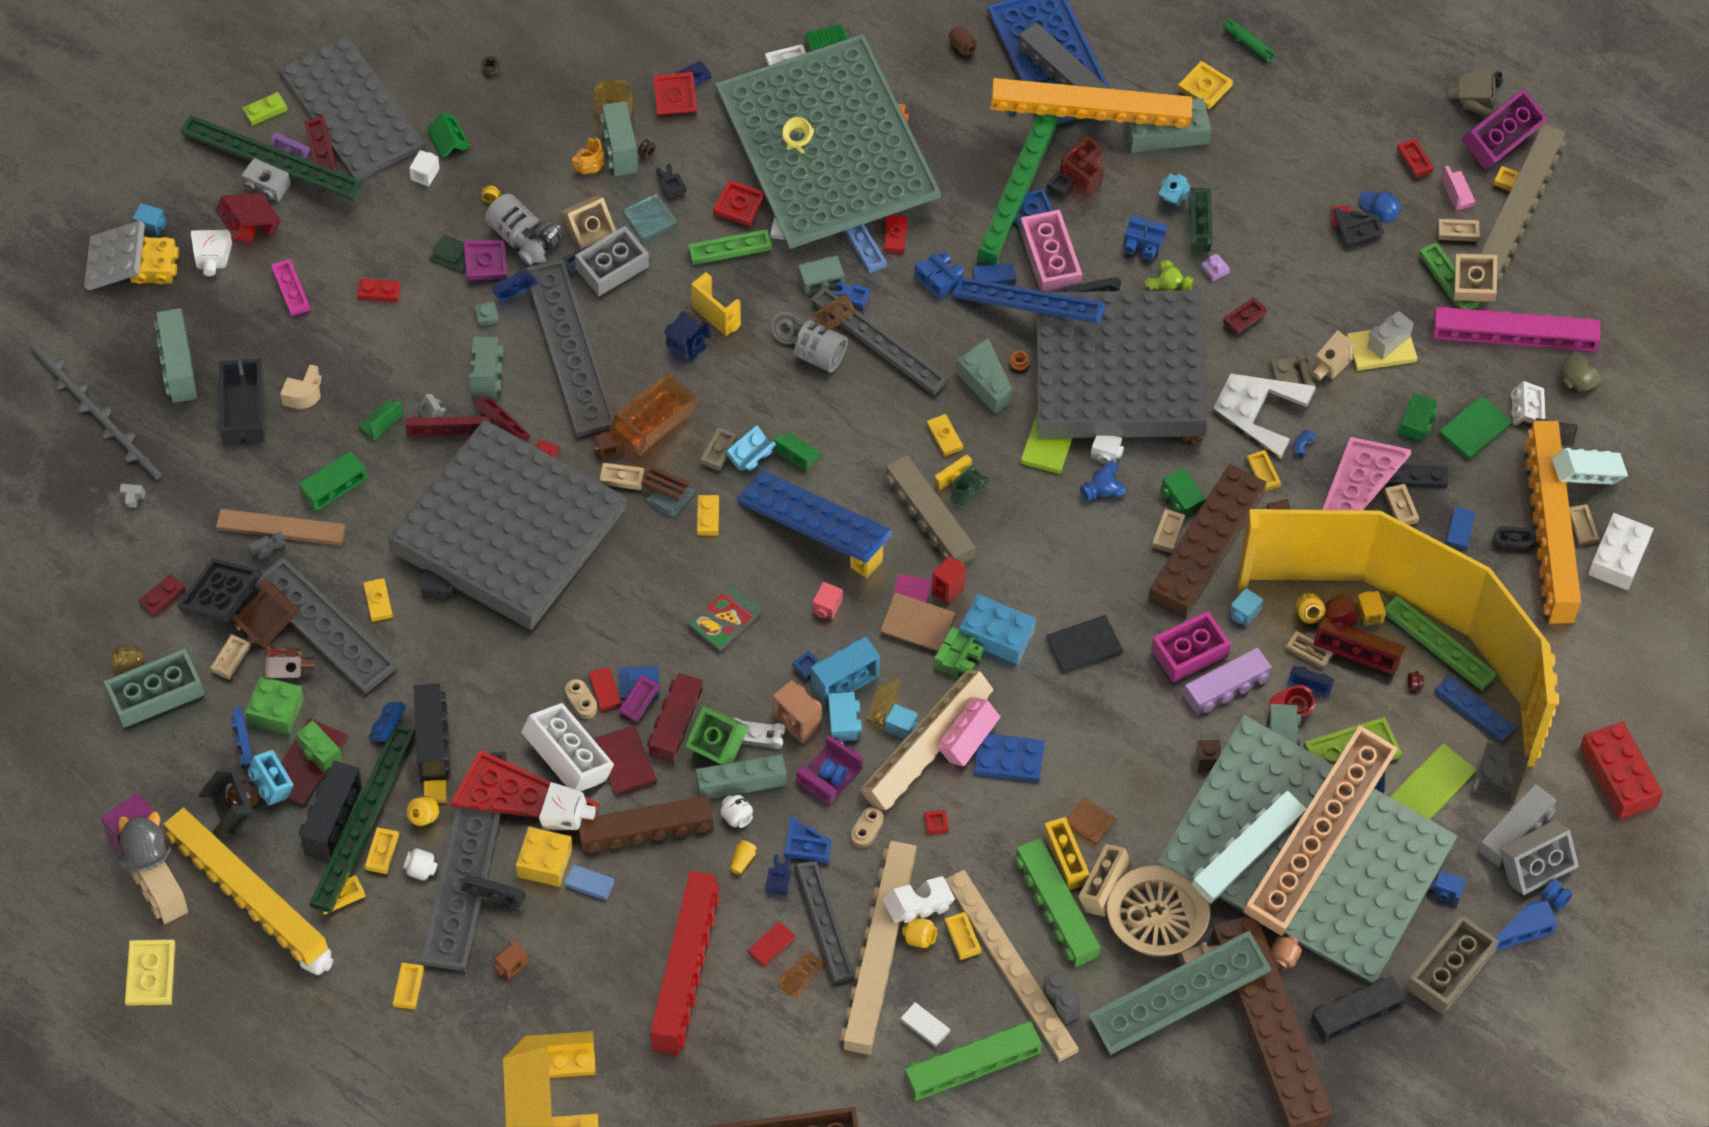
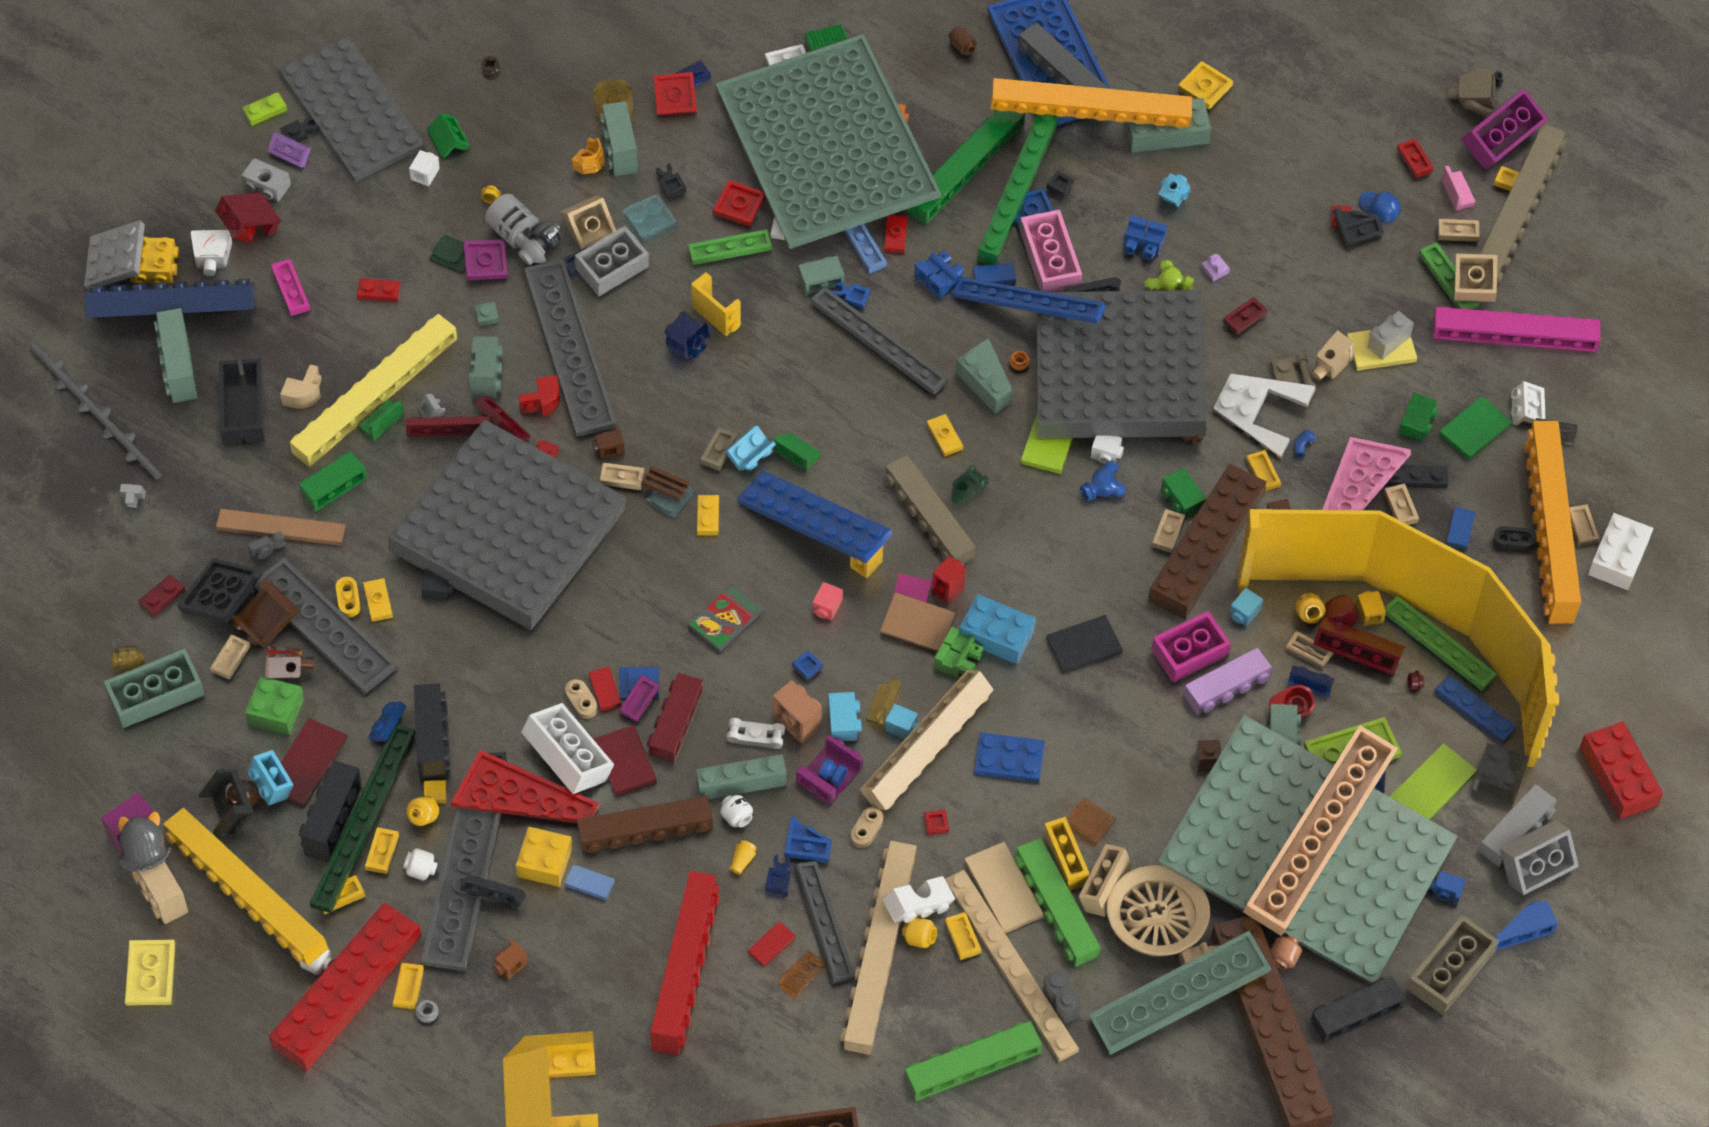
(152, 218): dark azure brick -> none
(160, 297): none -> dark blue brick
(242, 739): blue plate -> none
(249, 149): dark green plate -> none
(299, 131): none -> black plate
(318, 746): bright green brick -> none
(320, 143): dark red plate -> none
(345, 986): none -> red brick
(348, 598): none -> yellow plate
(373, 390): none -> light yellow brick
(427, 1005): none -> light grey plate
(514, 285): clear blue plate -> none
(546, 399): none -> red brick
(564, 808): white torso -> none
(646, 149): dark brown bush -> none
(654, 413): clear orange brick -> none
(717, 736): bright green brick -> none
(797, 124): light yellow piece -> none
(813, 341): light grey cylinder -> none
(831, 308): clear orange slope -> none
(845, 670): dark azure brick -> none
(925, 1025): white tile -> none
(952, 472): yellow plate -> none
(968, 731): bright pink brick -> none
(969, 160): none -> green brick
(1003, 887): none -> tan tile
(1082, 165): clear red brick -> none
(1200, 219): clear green brick -> none
(1242, 35): green pin -> none
(1248, 847): light aqua brick -> none
(1557, 894): blue wheel -> none
(1579, 373): olive cylinder -> none
(1589, 466): light aqua brick -> none

